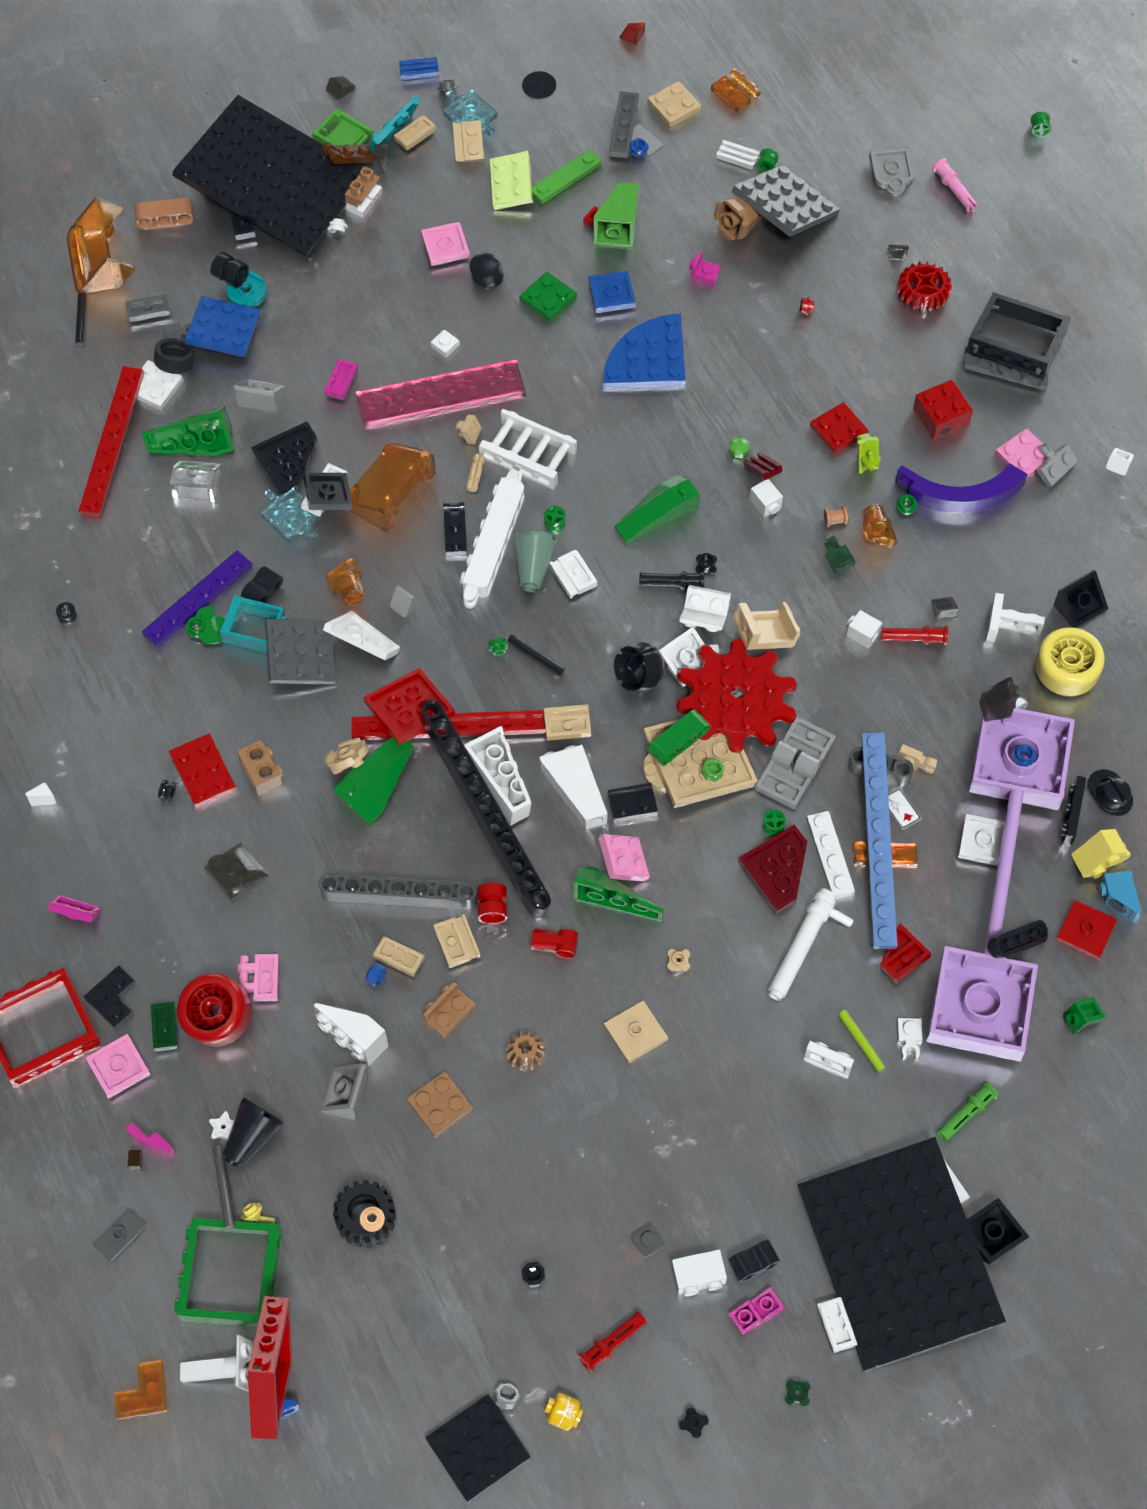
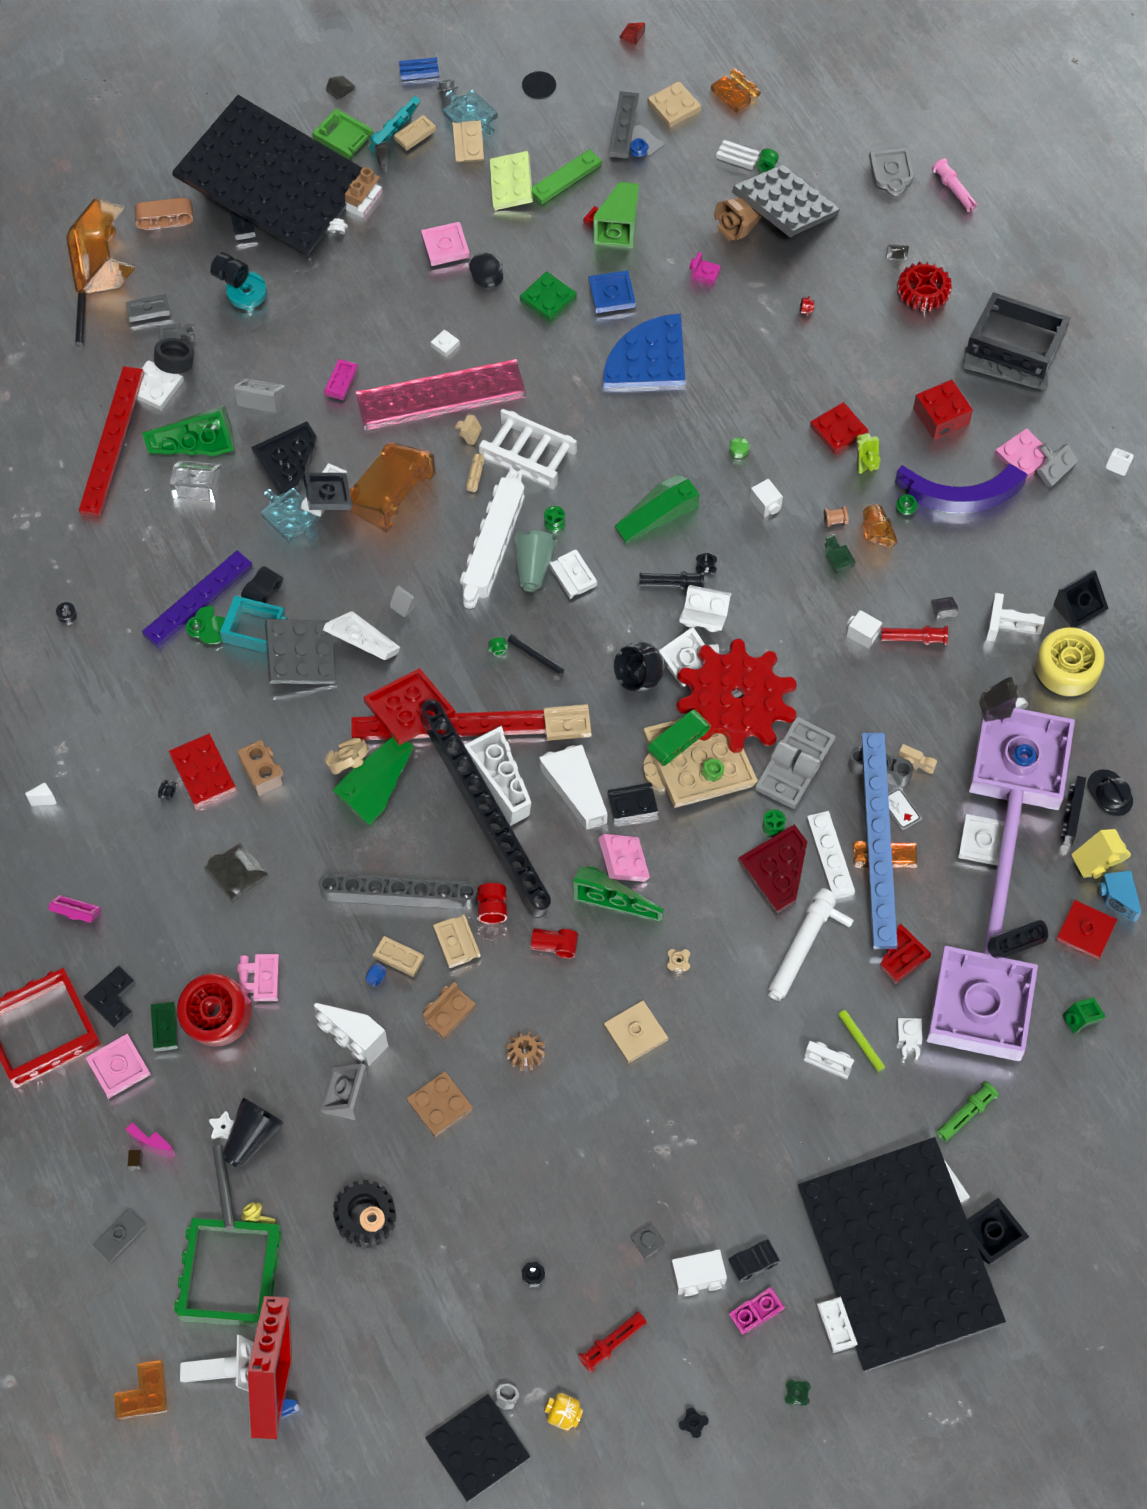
(223, 326): blue plate -> none
(347, 582): clear orange piece -> none
(349, 153): reddish brown plate -> none
(455, 529): black plate -> none
(765, 463): dark red tile -> none
(766, 628): tan panel -> none
(1040, 124): green wheel -> none

